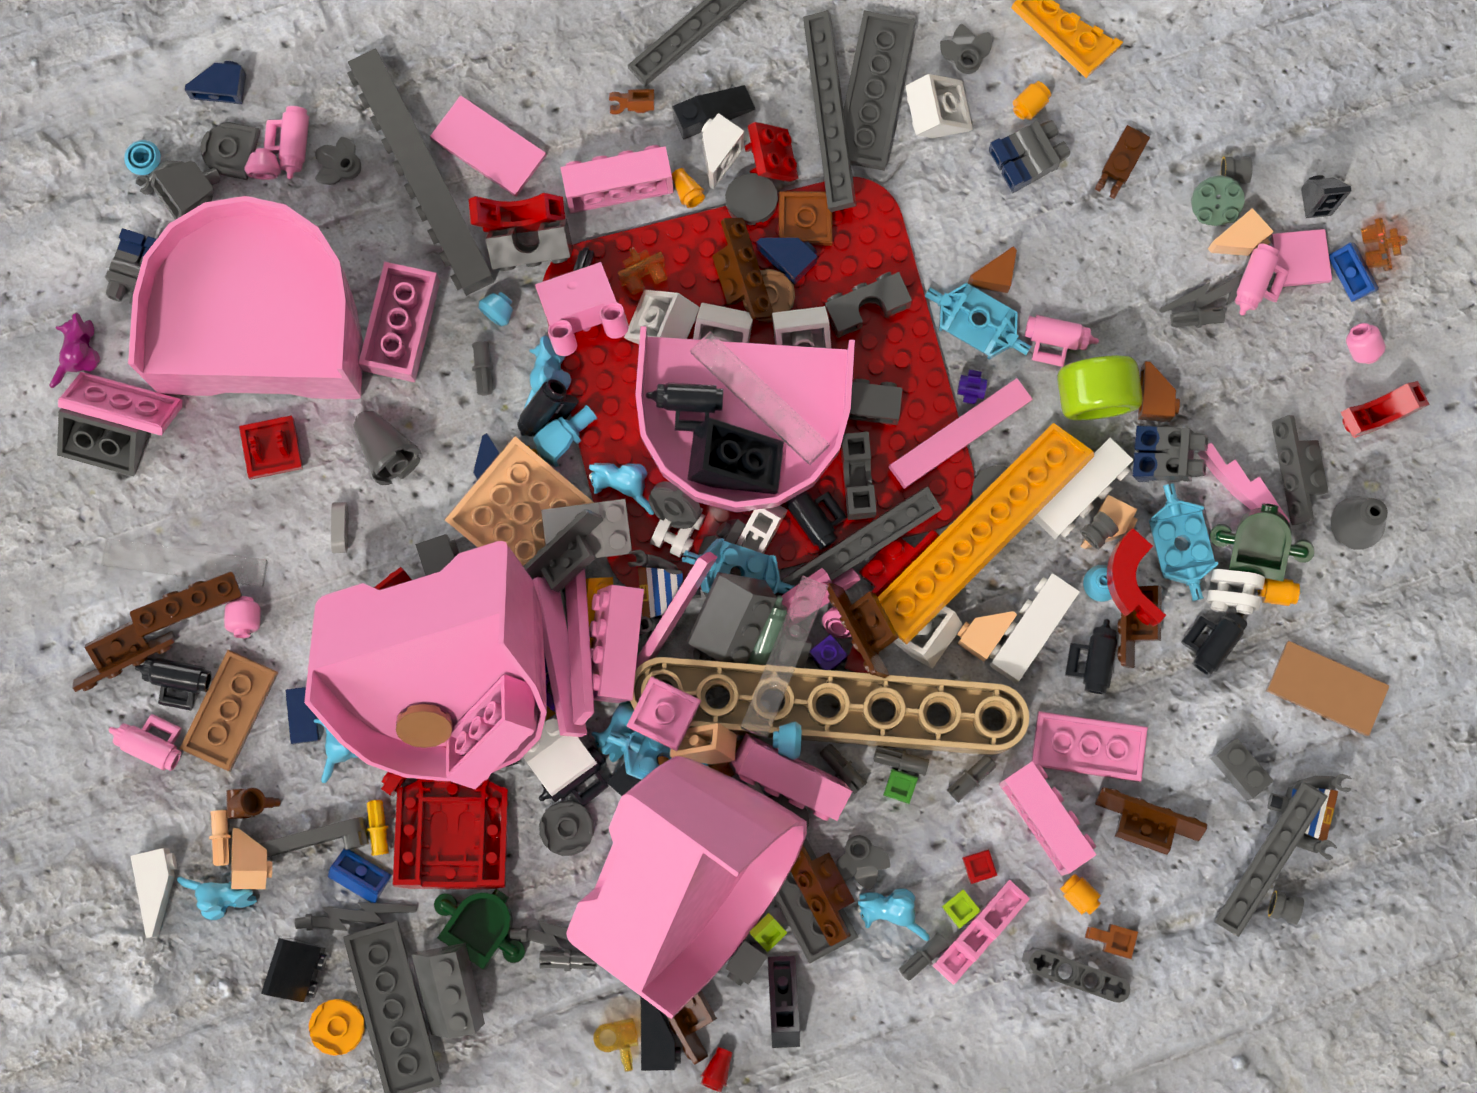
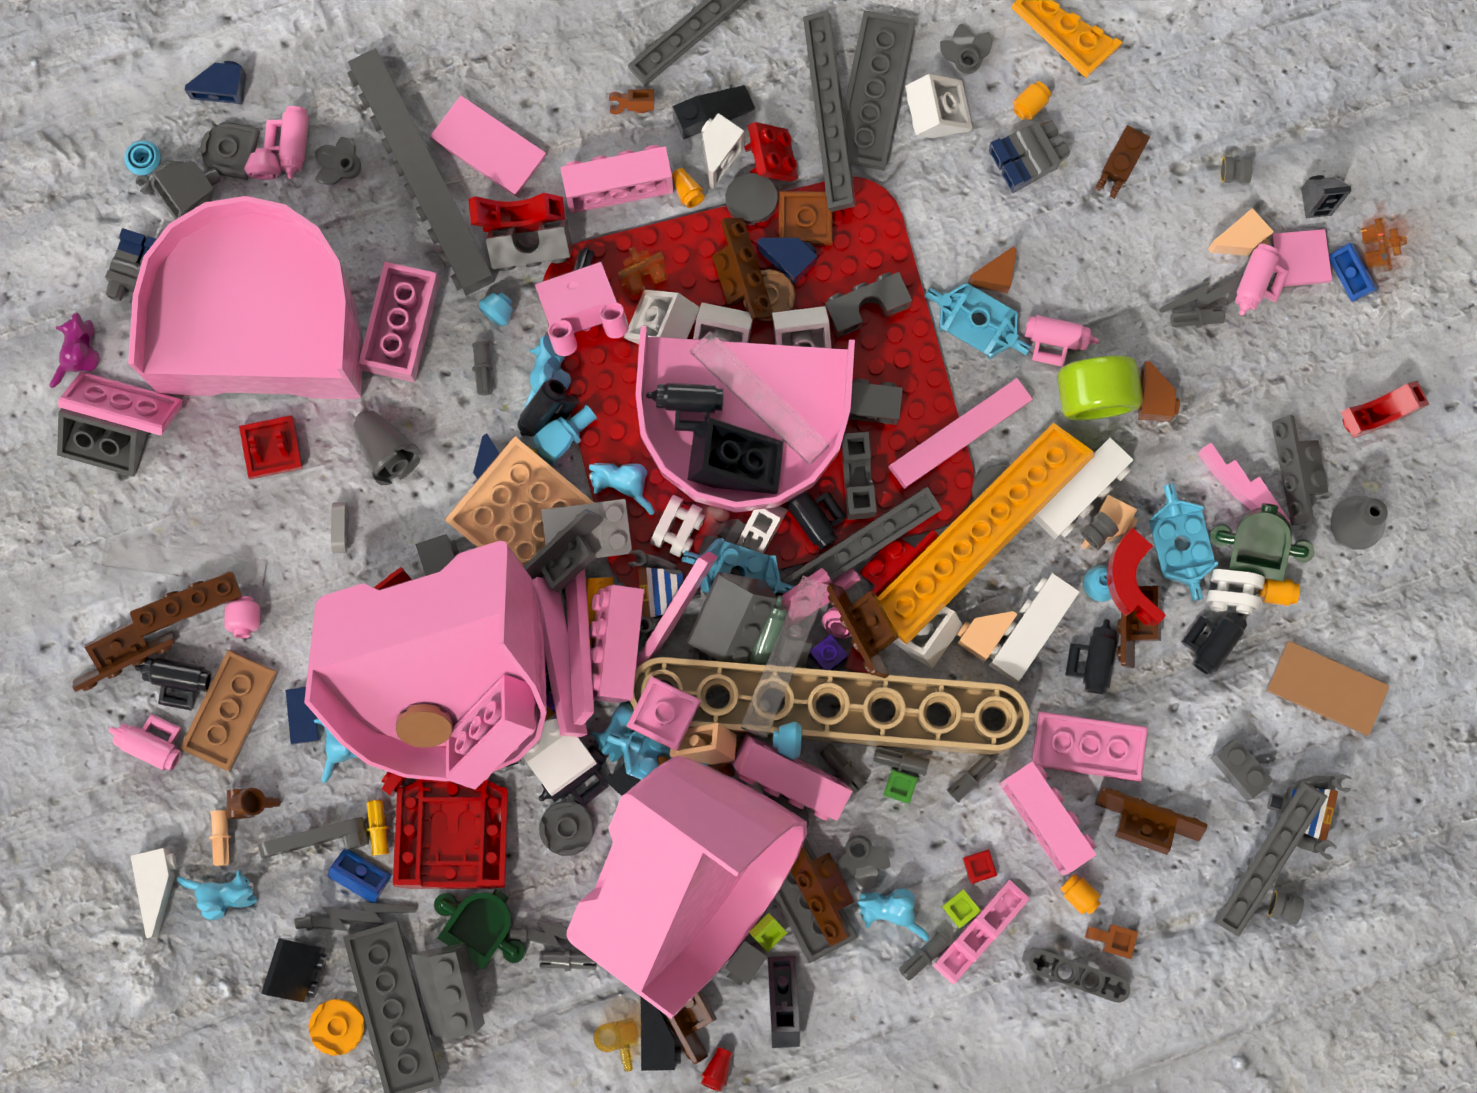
(248, 862): light nougat slope -> none
(674, 505): dark grey tile -> none
(972, 386): dark purple gear -> none
(1168, 454): dark grey hips -> none
(1230, 200): sand green plate -> none
(1365, 343): bright pink head -> none

